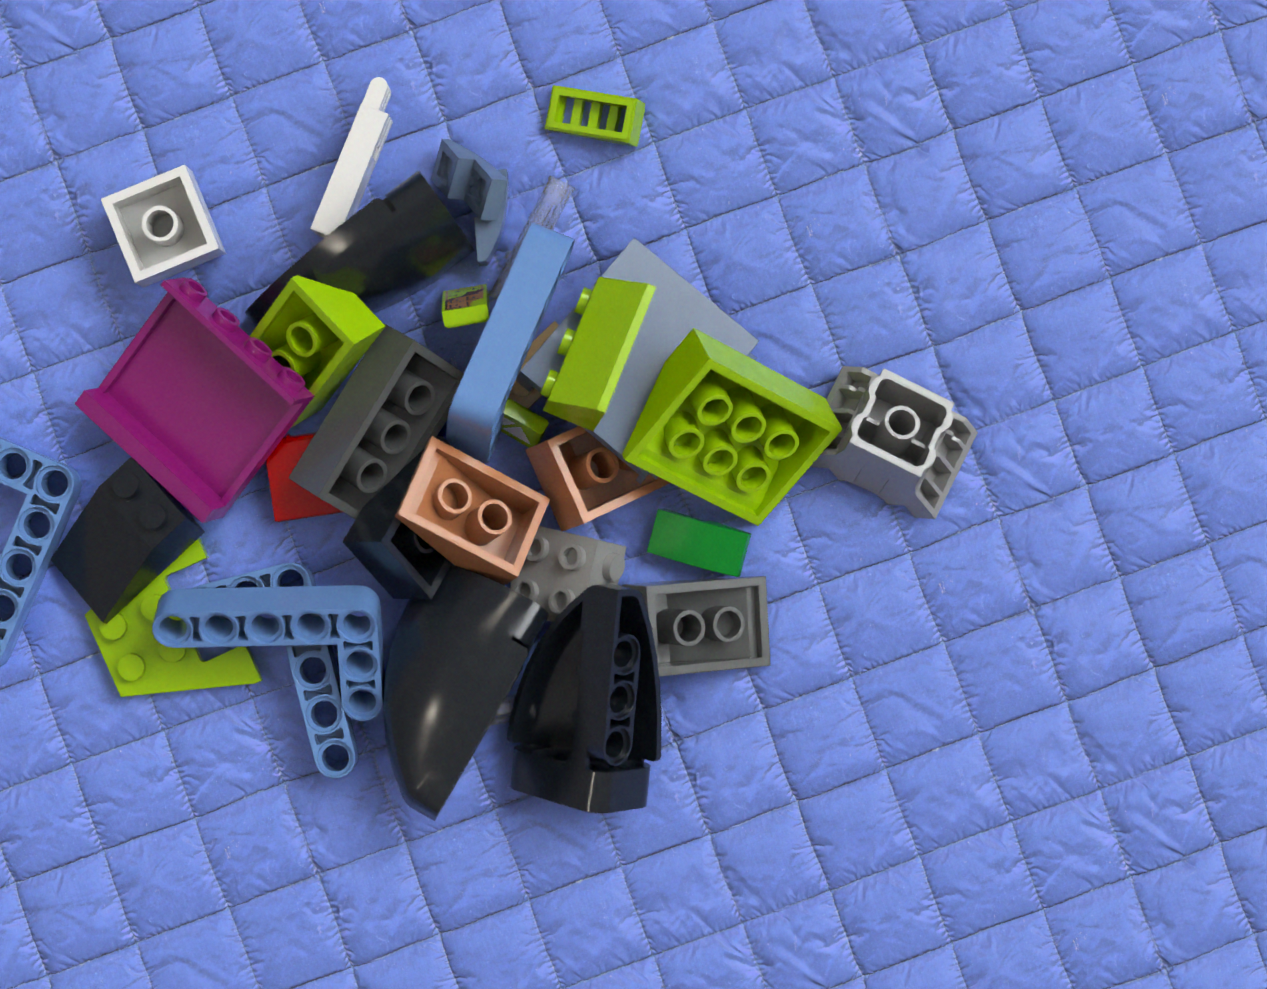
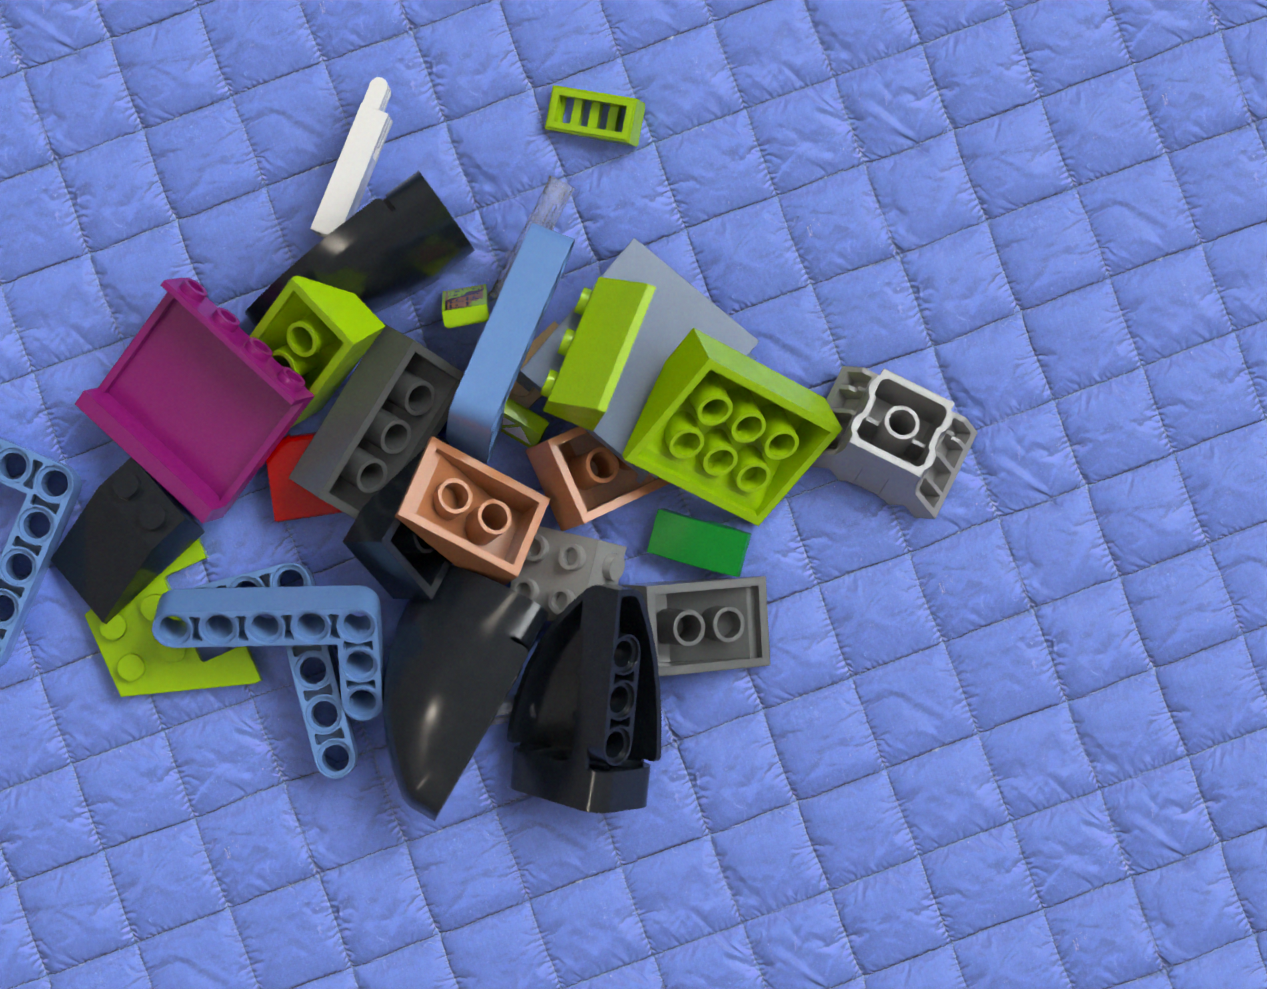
(163, 226): white brick -> none
(469, 178): sand blue slope -> none
(489, 232): sand blue slope -> none

